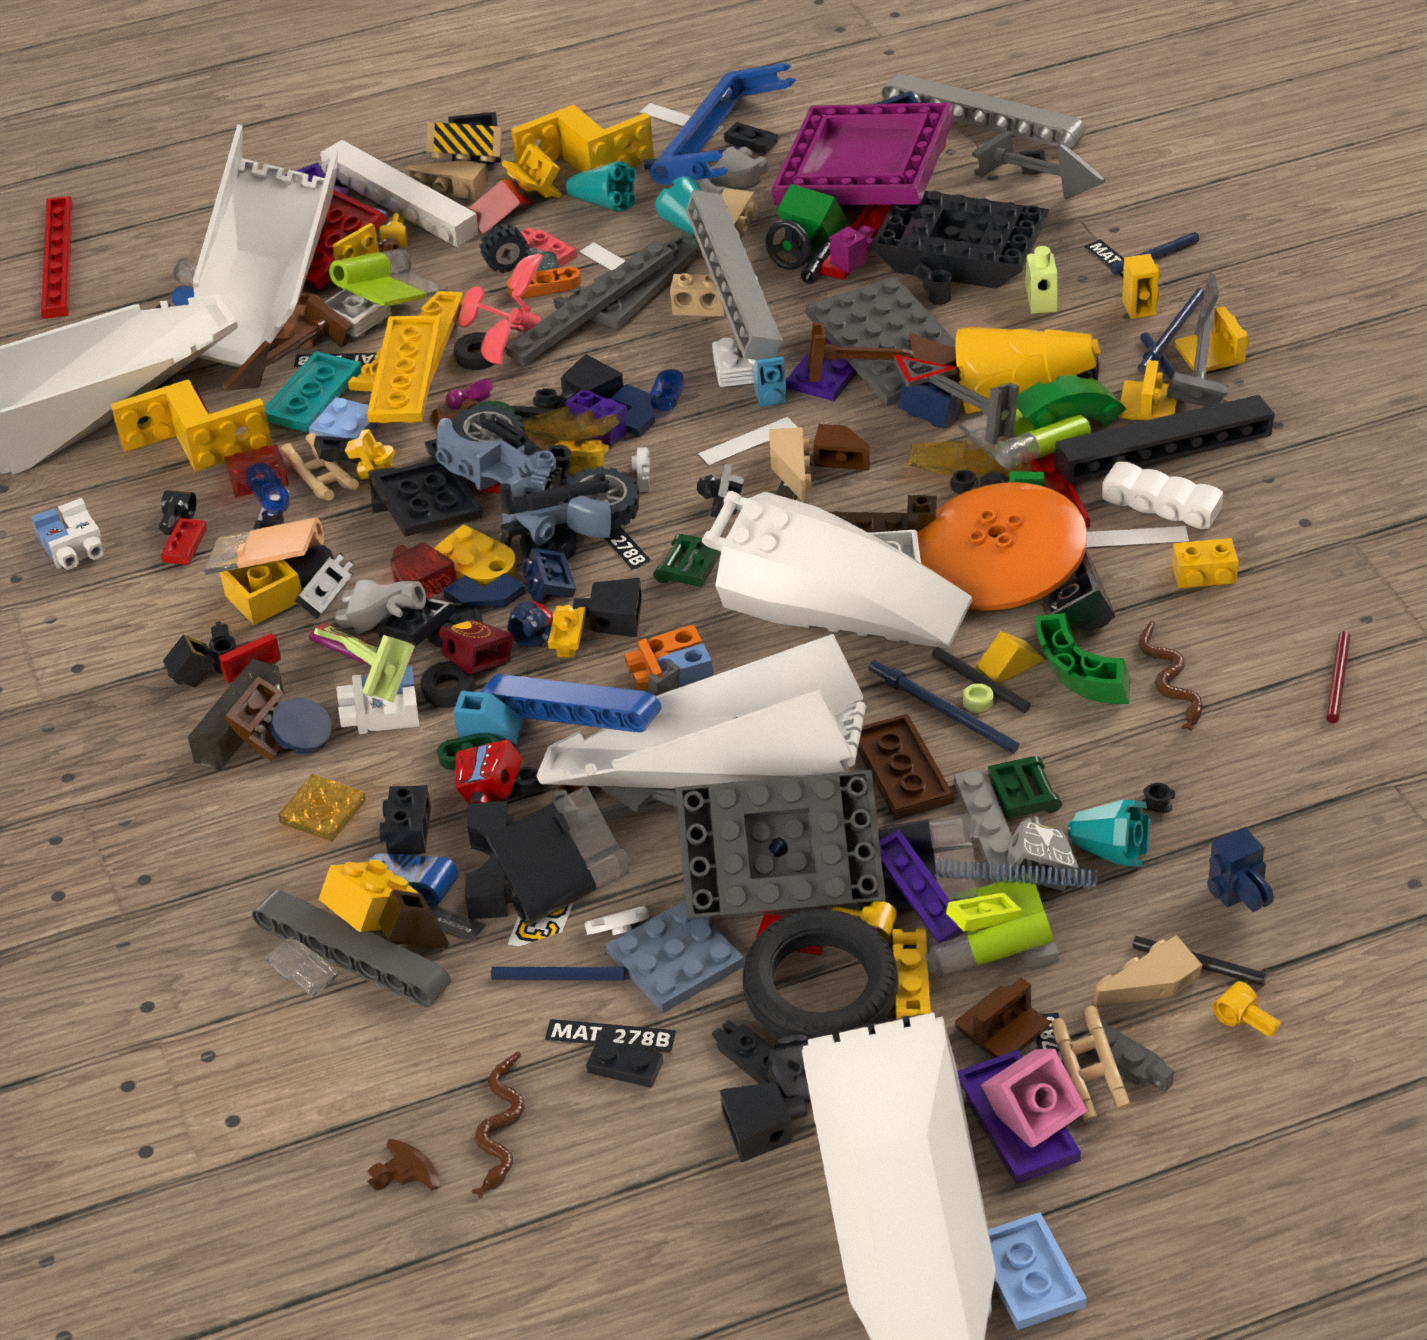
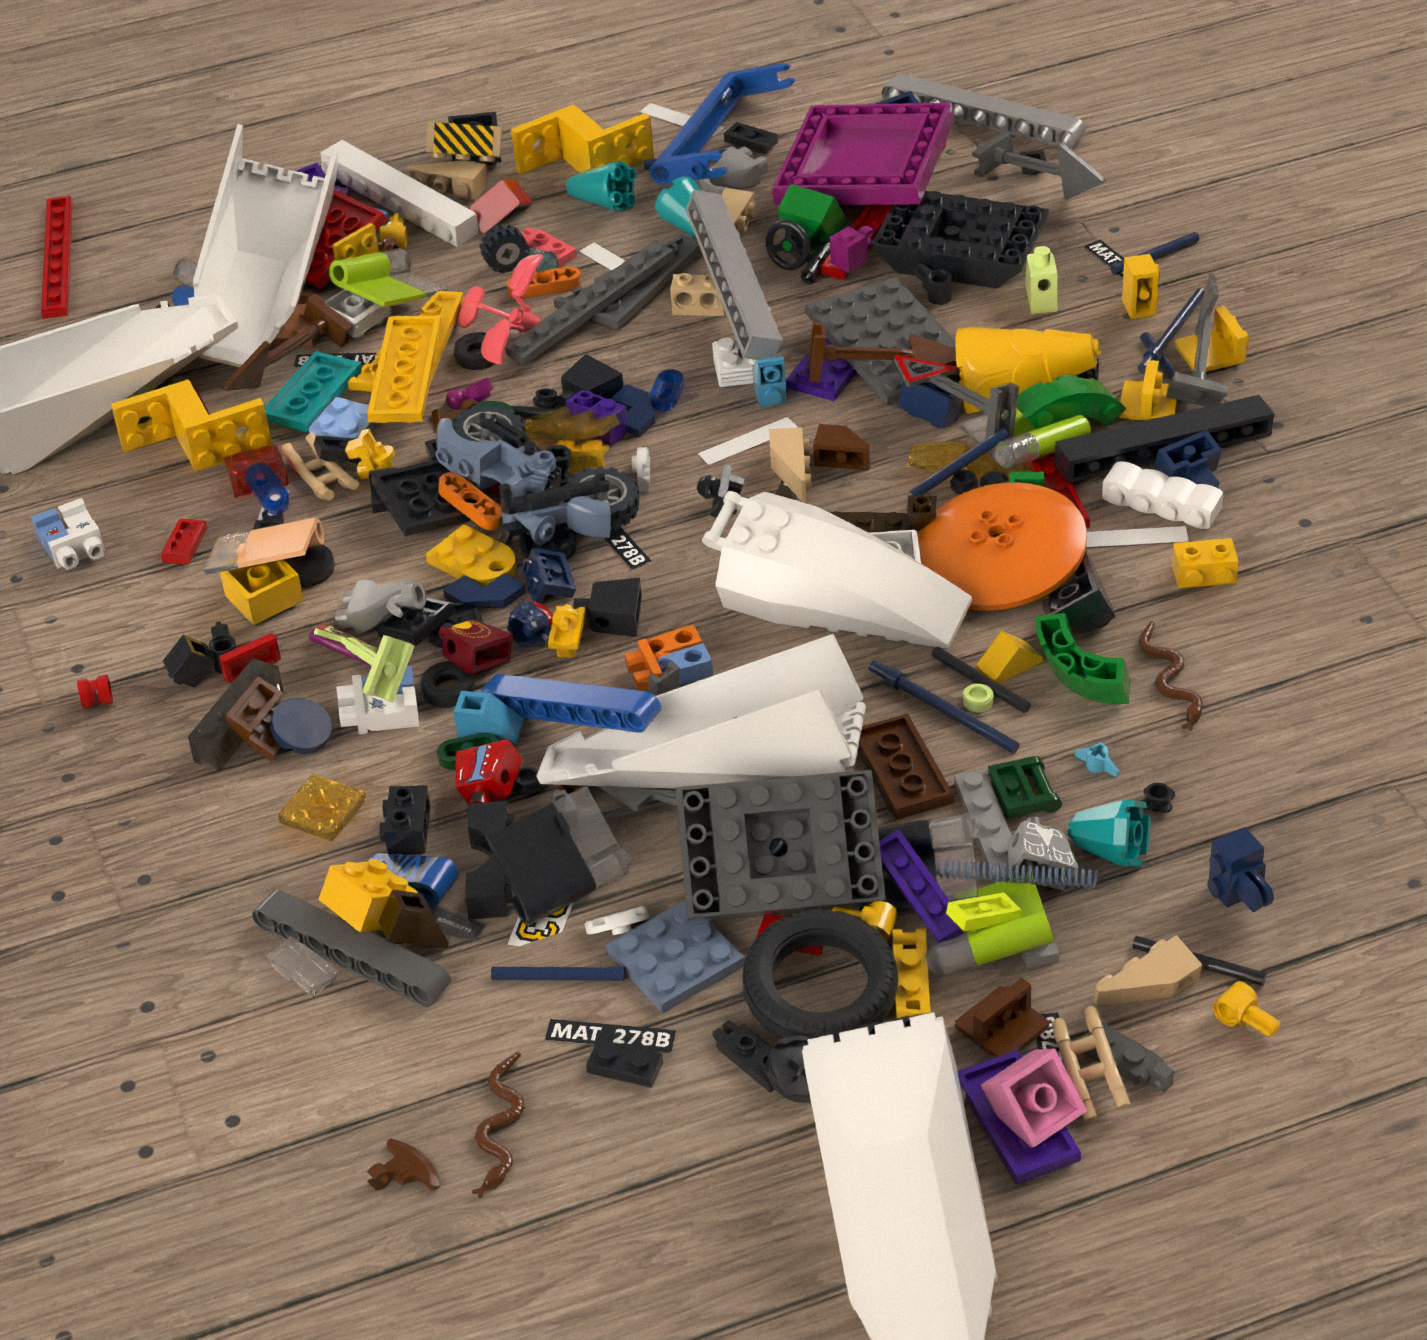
(88, 693): none -> red wheel
(175, 506): black axle -> none
(324, 585): hinge -> none
(423, 565): clear red torso -> none
(456, 489): none -> orange beam
(534, 172): yellow bracket -> none
(694, 565): dark green plate -> none
(759, 1118): black torso -> none
(959, 463): none -> dark blue bar
(1033, 1272): light blue plate -> none
(1097, 759): none -> medium azure piece
(1191, 459): none -> dark blue brick
(1338, 677): dark red bar -> none

